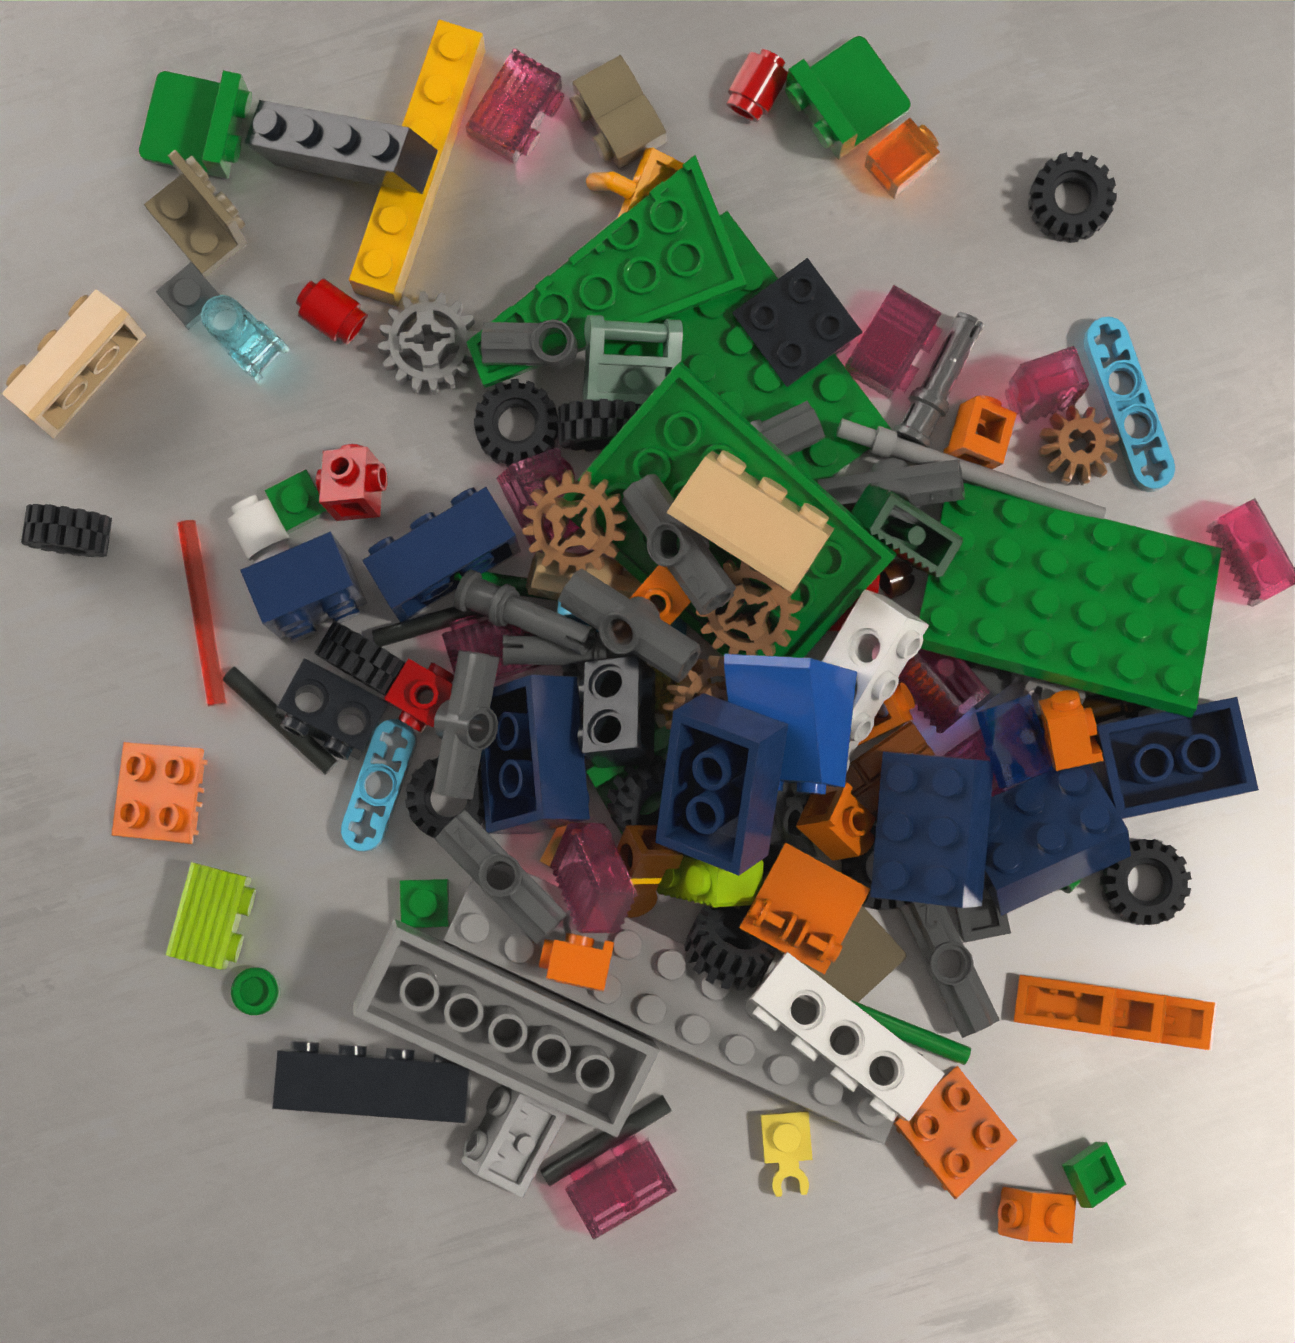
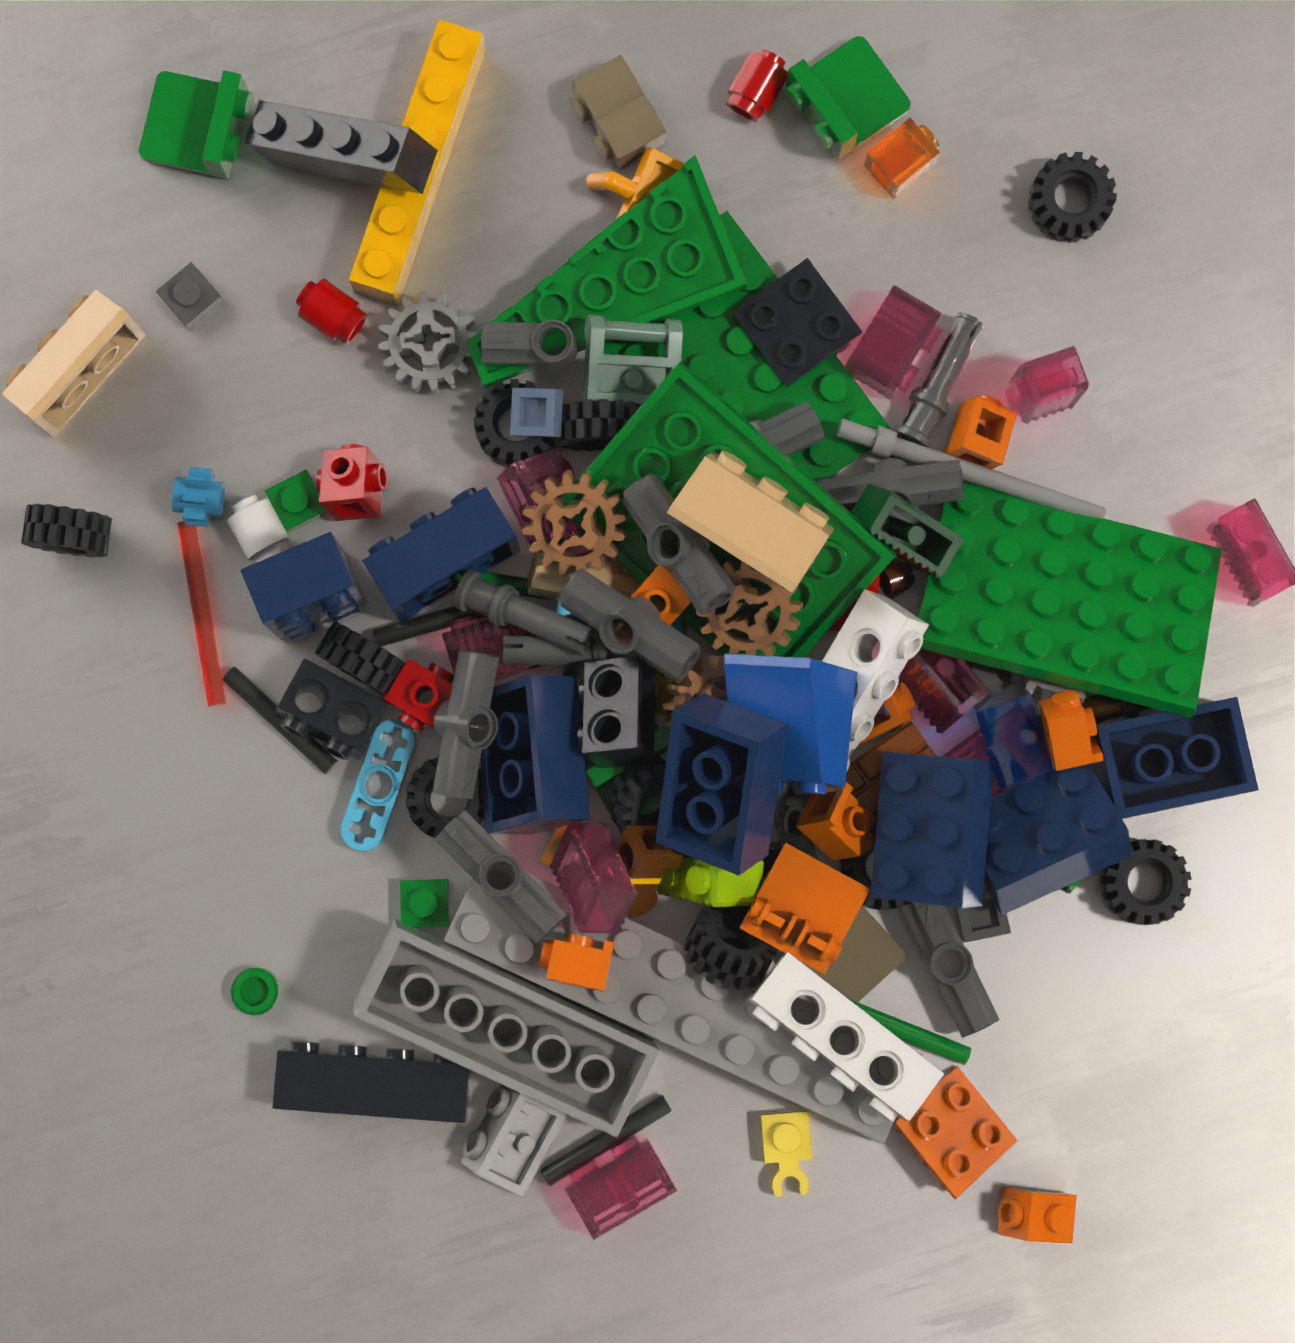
(158, 792): orange hinge -> none
(195, 219): dark tan bracket -> none
(198, 496): none -> dark azure gear
(211, 917): lime brick -> none
(248, 341): clear light blue piece -> none
(515, 107): clear pink brick -> none
(536, 412): none -> sand blue plate
(1077, 428): medium nougat gear -> none
(1094, 1174): green plate -> none
(1115, 1012): orange slope -> none
(1136, 402): medium azure beam -> none

